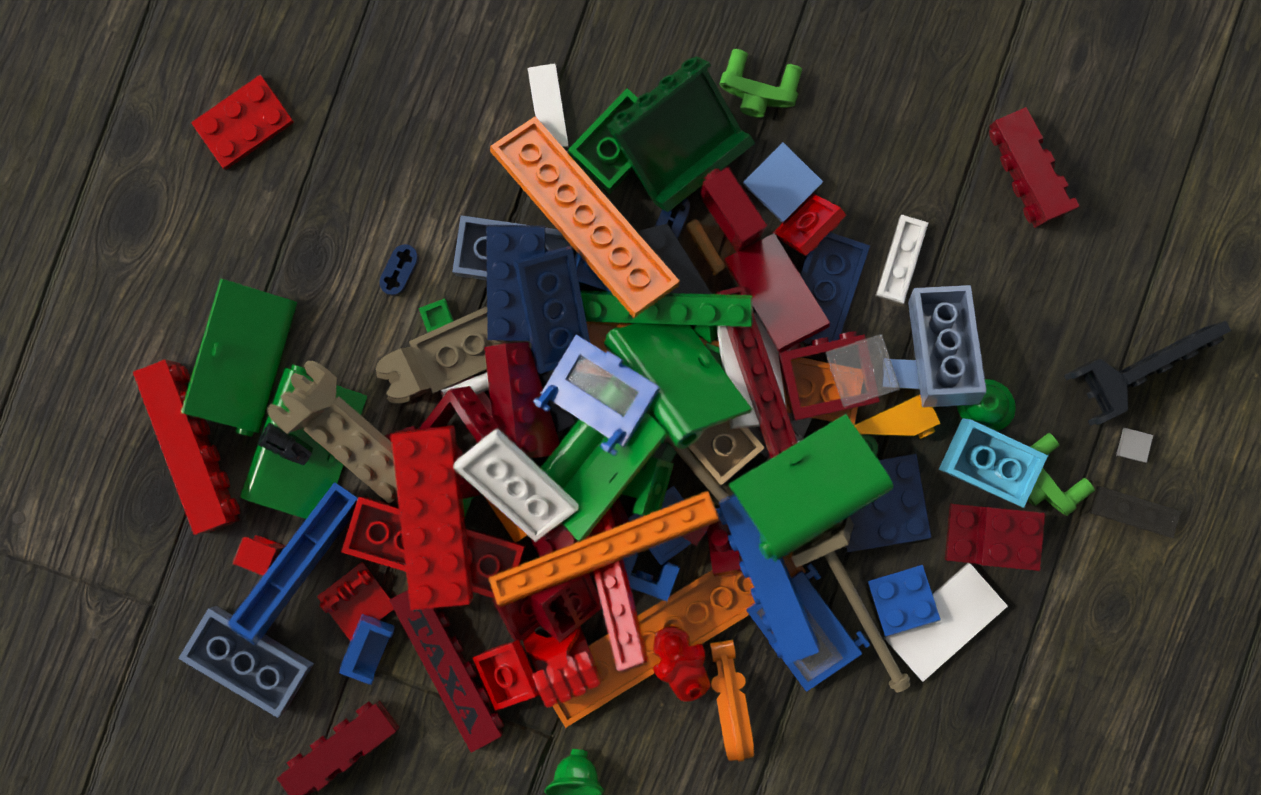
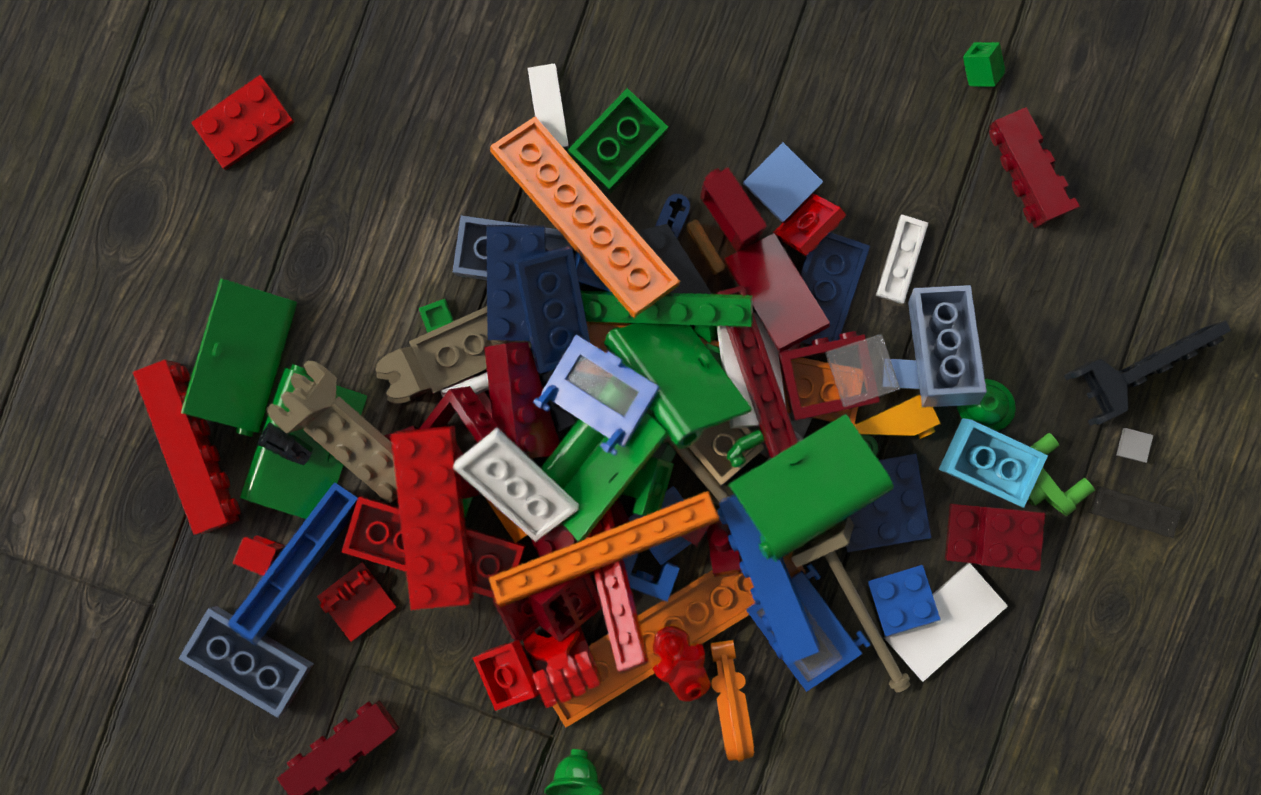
(366, 649): blue panel -> none
(393, 266): dark blue beam -> none
(450, 672): dark red brick -> none
(679, 134): dark green panel -> none
(742, 445): none -> green arm
(755, 94): bright green connector -> none
(984, 64): none -> green panel

